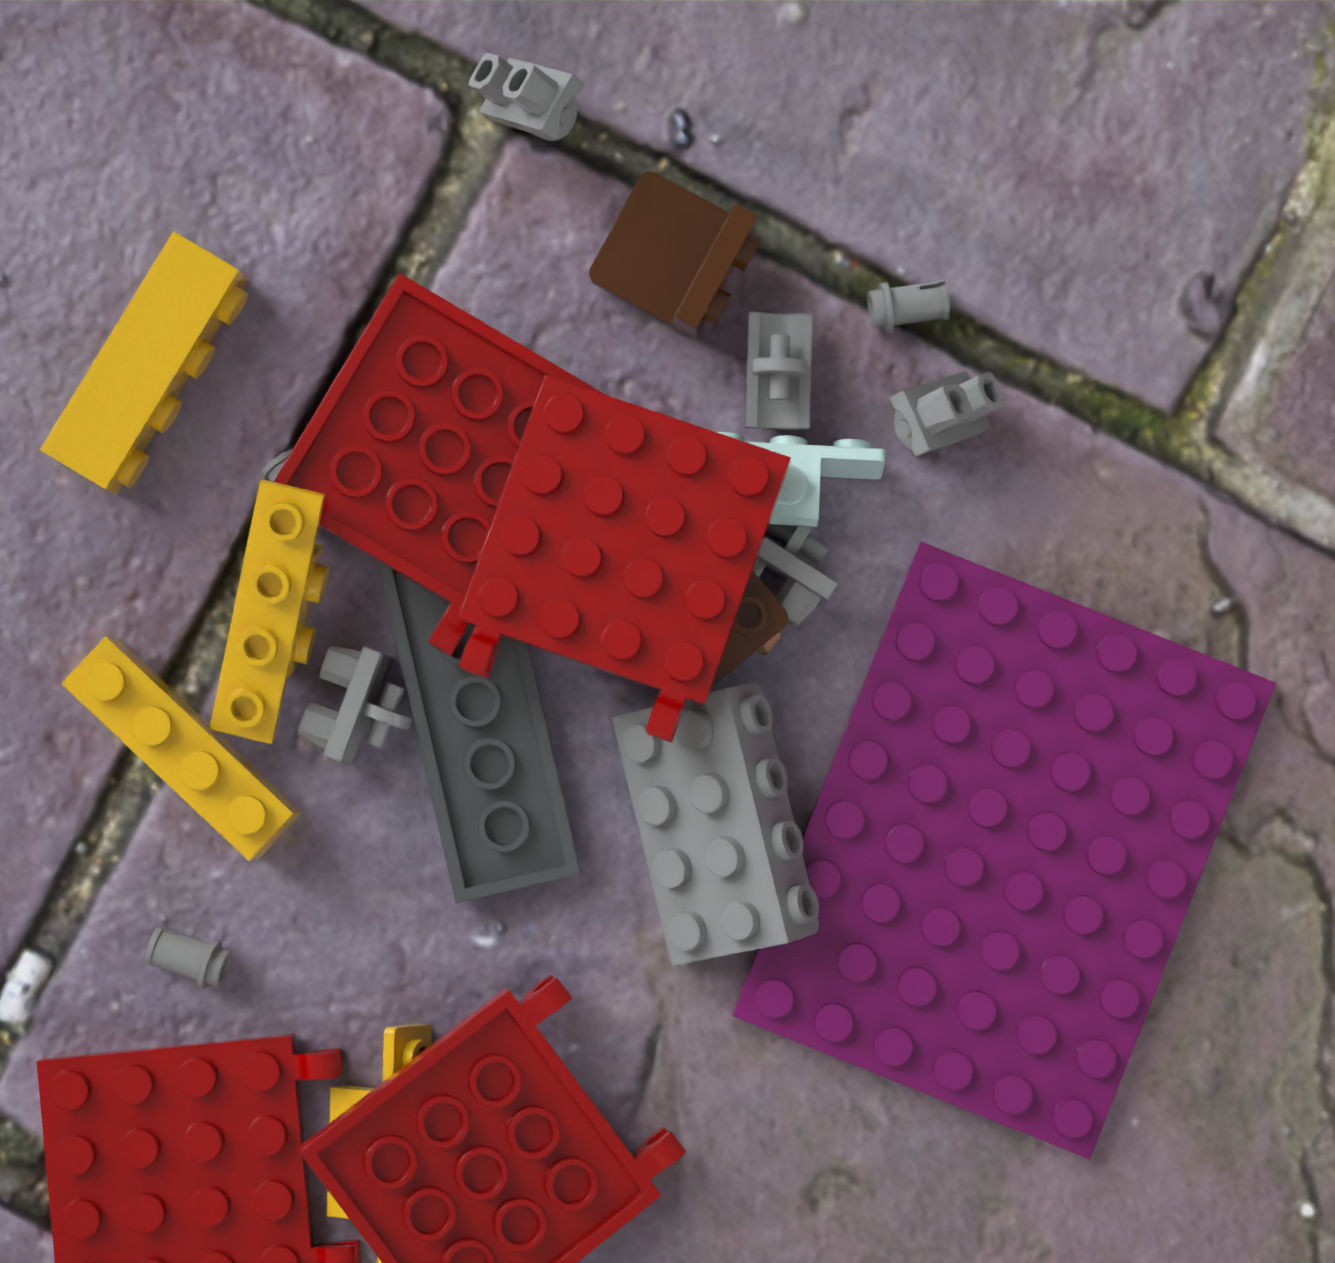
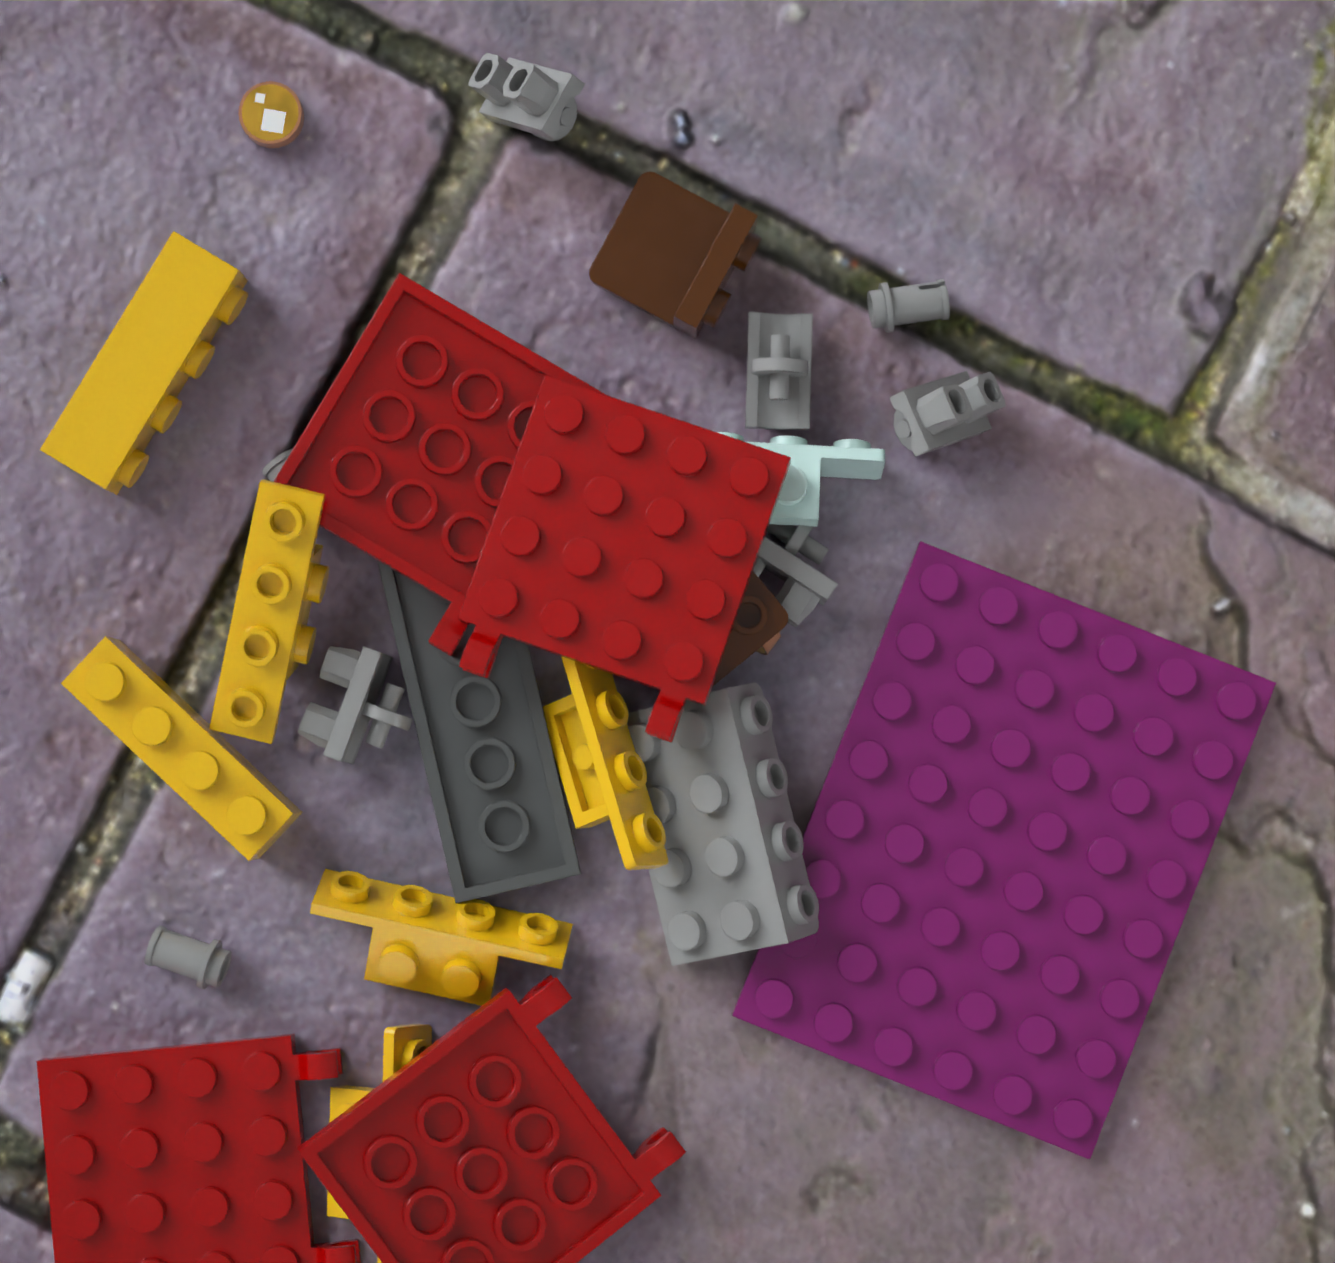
(271, 114): none -> tile
(437, 944): none -> yellow bracket
(600, 765): none -> yellow bracket

